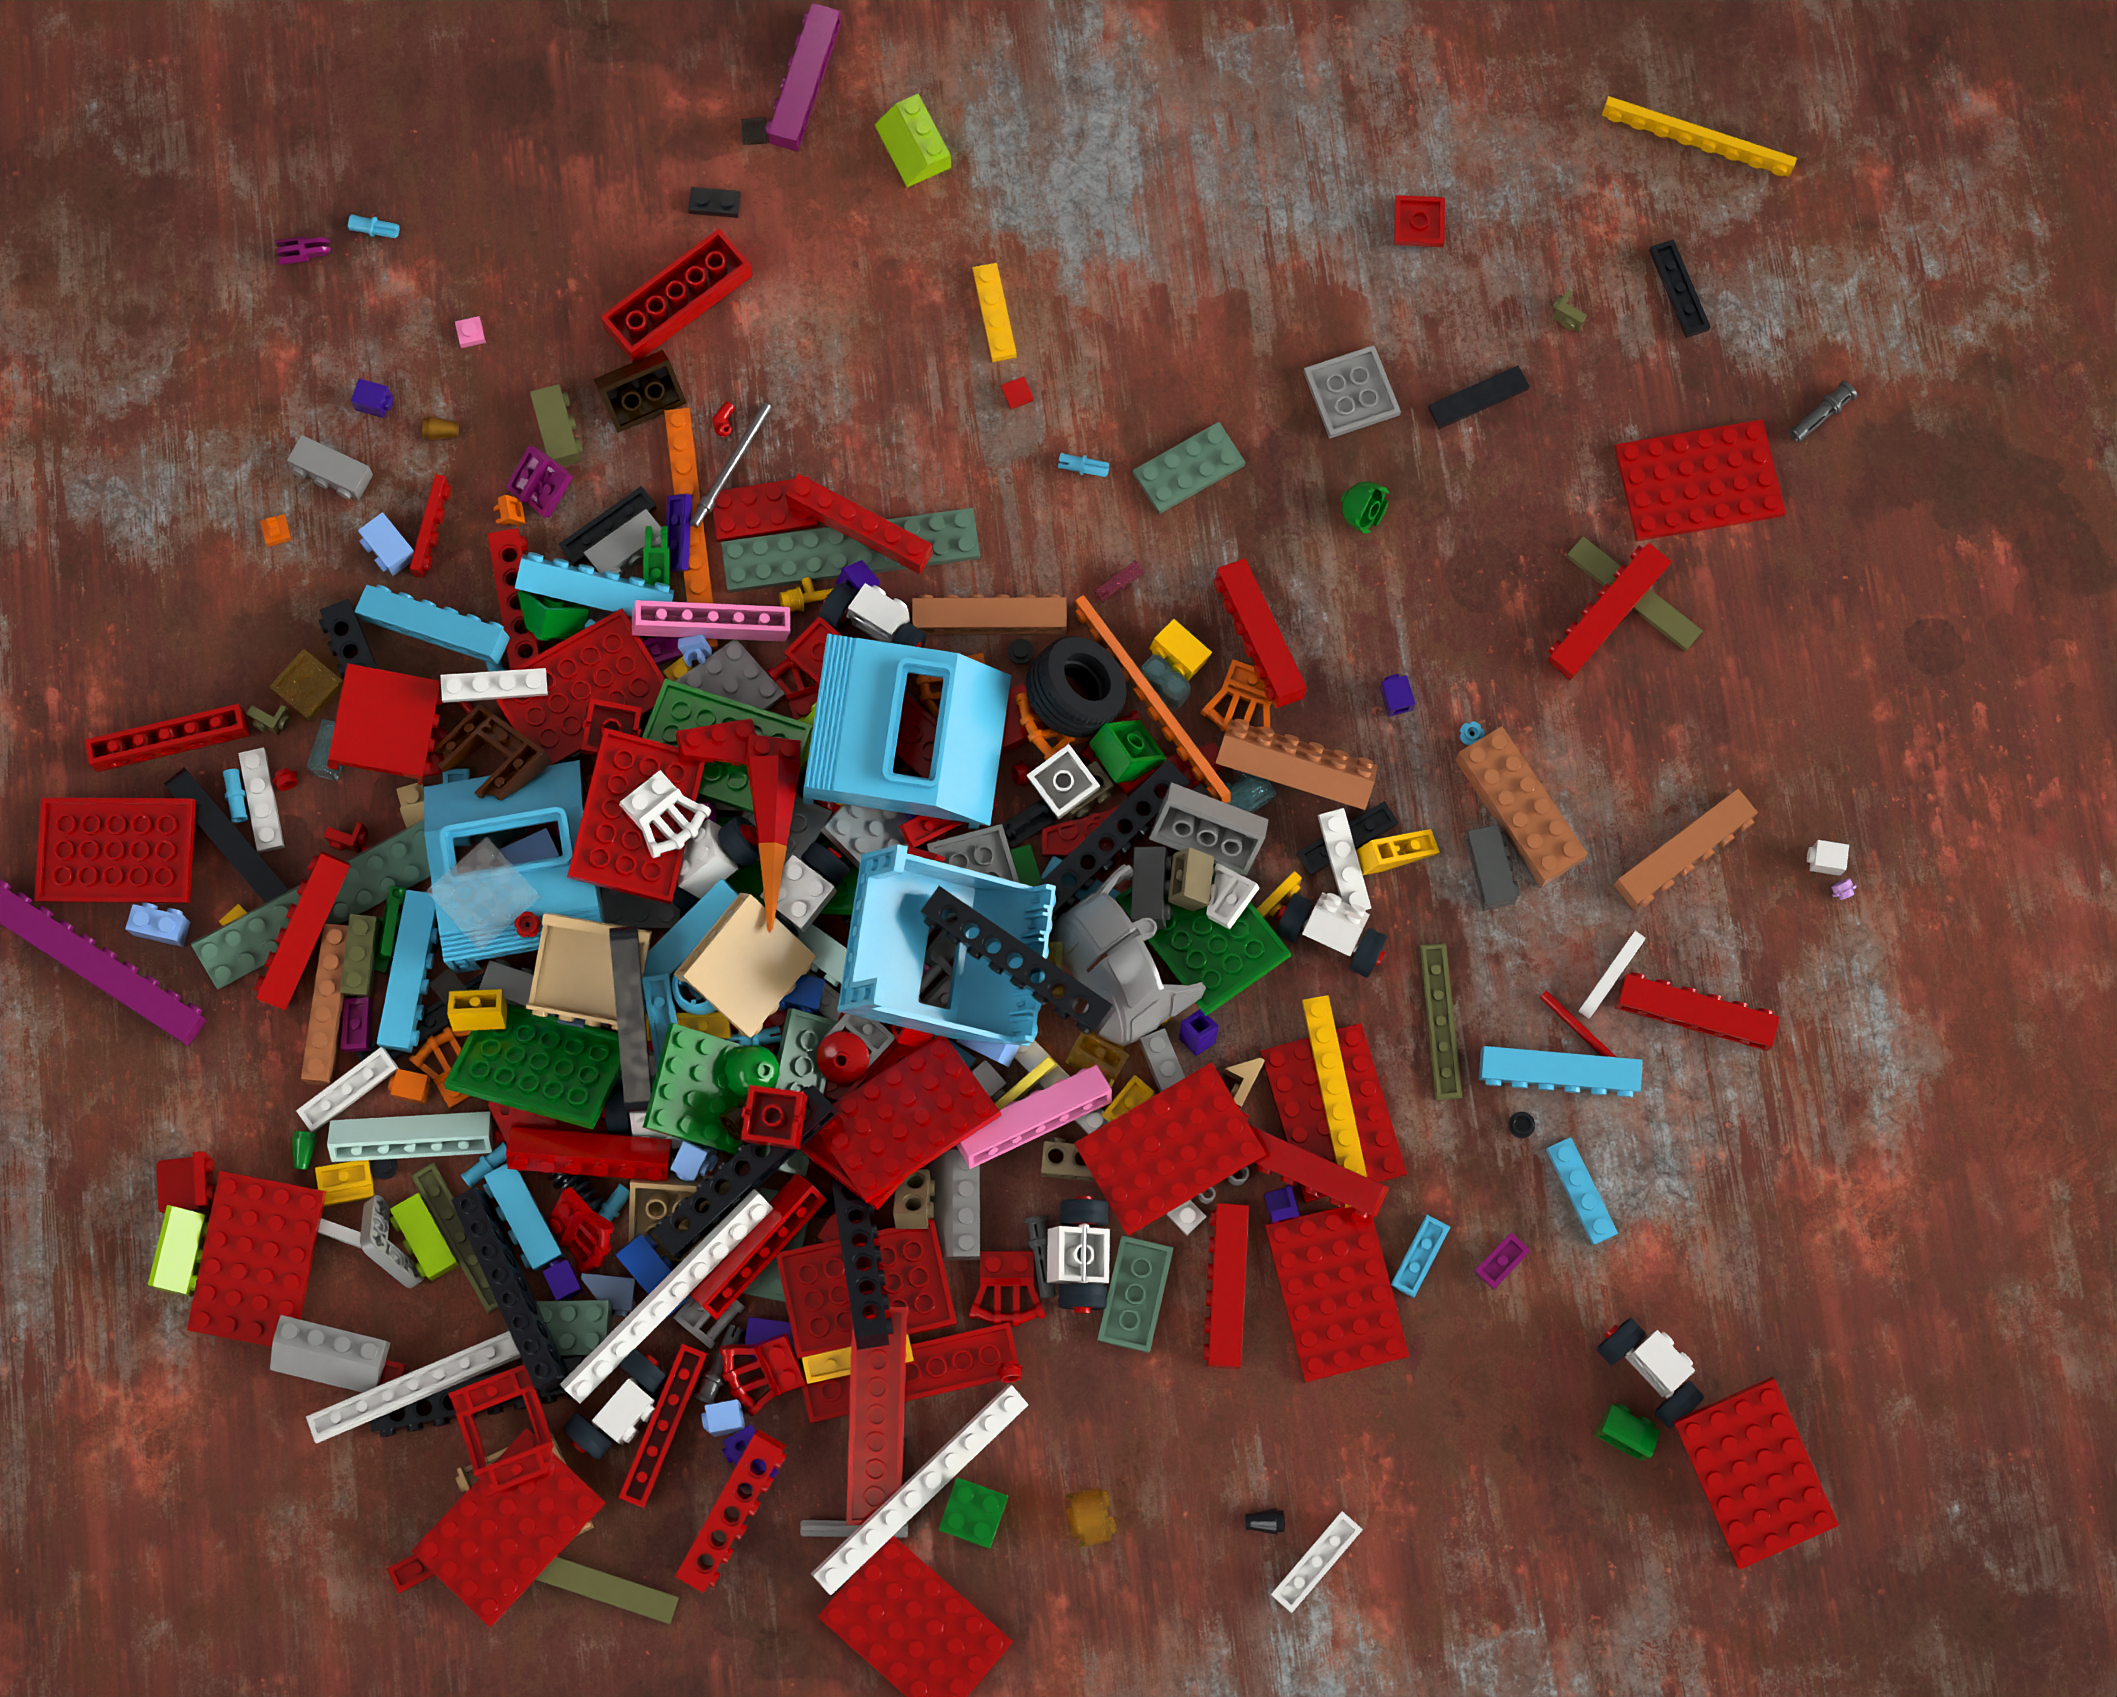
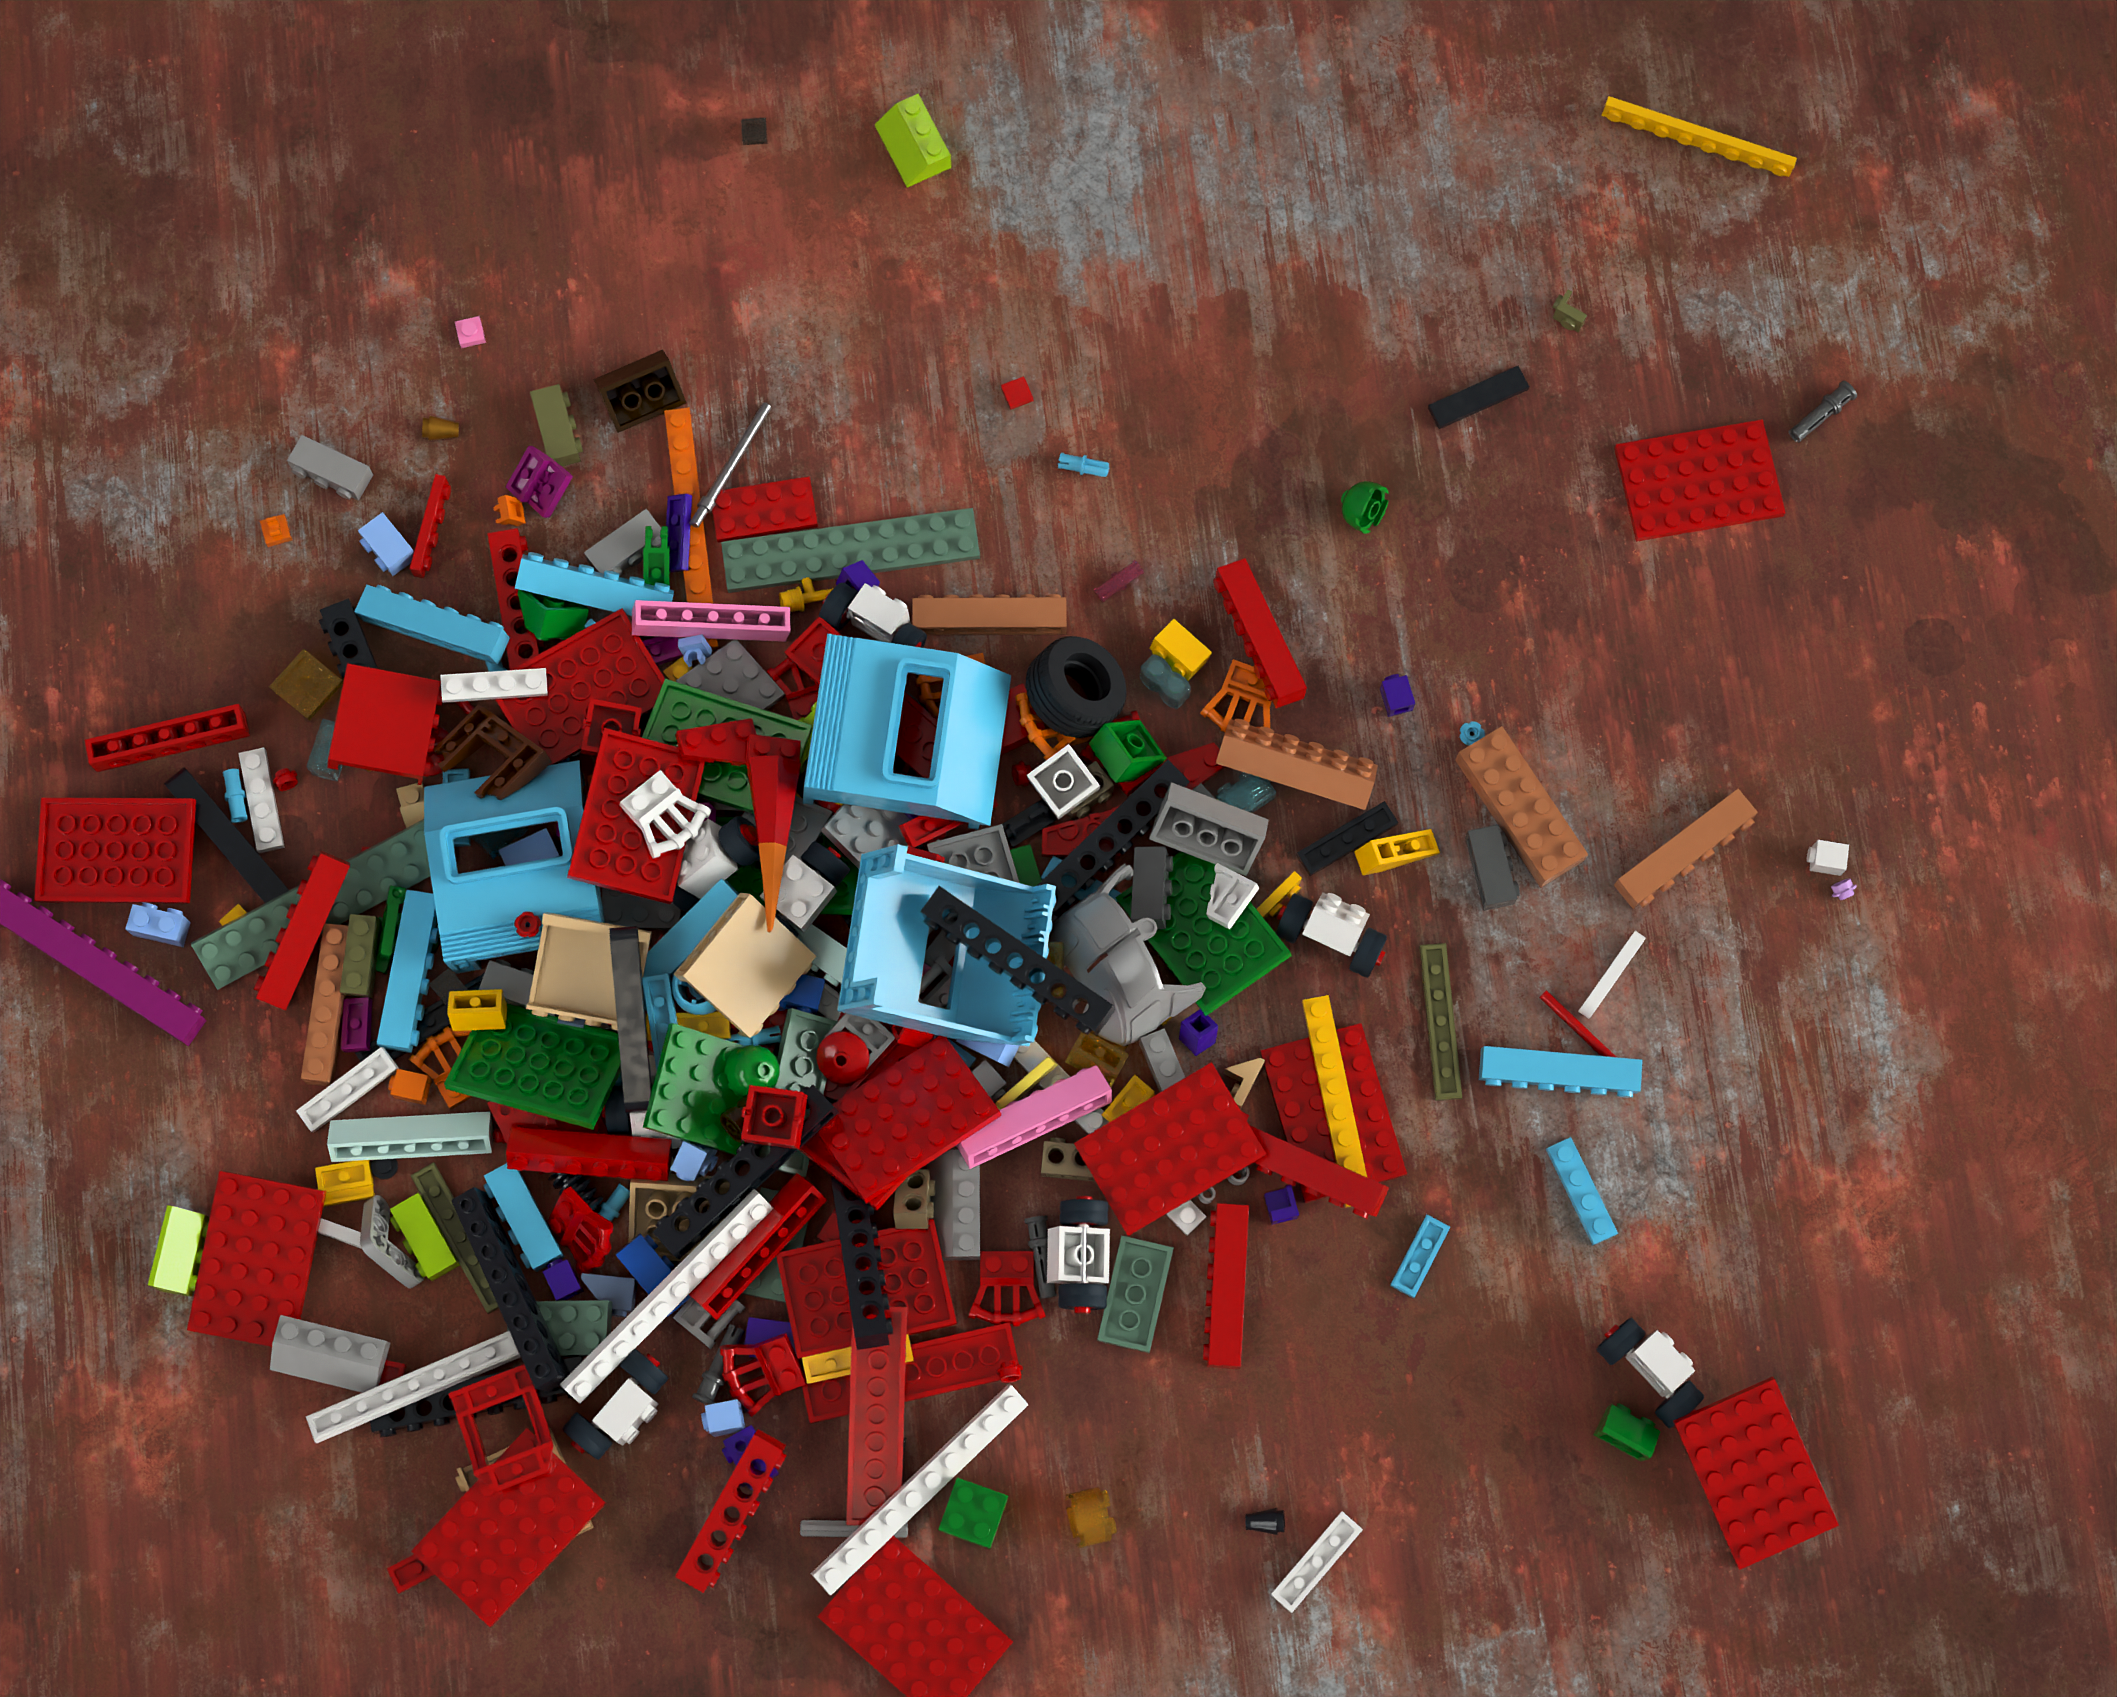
(186, 1182): red bracket -> none
(264, 721): olive bracket -> none
(301, 249): magenta arm -> none
(302, 1148): green cone -> none
(340, 840): red bracket -> none
(372, 398): dark purple brick -> none
(373, 226): medium azure axle -> none
(483, 893): clear plate -> none
(485, 1165): medium azure pin -> none
(605, 524): black plate -> none
(610, 1589): olive tile -> none
(663, 1426): red brick -> none
(676, 295): red brick -> none
(714, 202): black plate -> none
(720, 420): red arm -> none
(804, 77): magenta brick -> none
(828, 1207): black plate -> none
(859, 523): red brick -> none
(994, 312): yellow plate -> none
(1020, 651): black plate -> none
(1156, 708): orange plate -> none
(1188, 468): sand green plate -> none
(1191, 879): dark tan brick -> none
(1336, 1292): red plate -> none
(1343, 858): white plate -> none
(1352, 391): light grey plate -> none
(1419, 221): red plate -> none
(1502, 1261): magenta plate -> none
(1521, 1125): black plate -> none
(1608, 611): red brick -> none
(1649, 607): olive tile -> none
(1679, 288): black plate -> none
(1697, 1012): red brick -> none

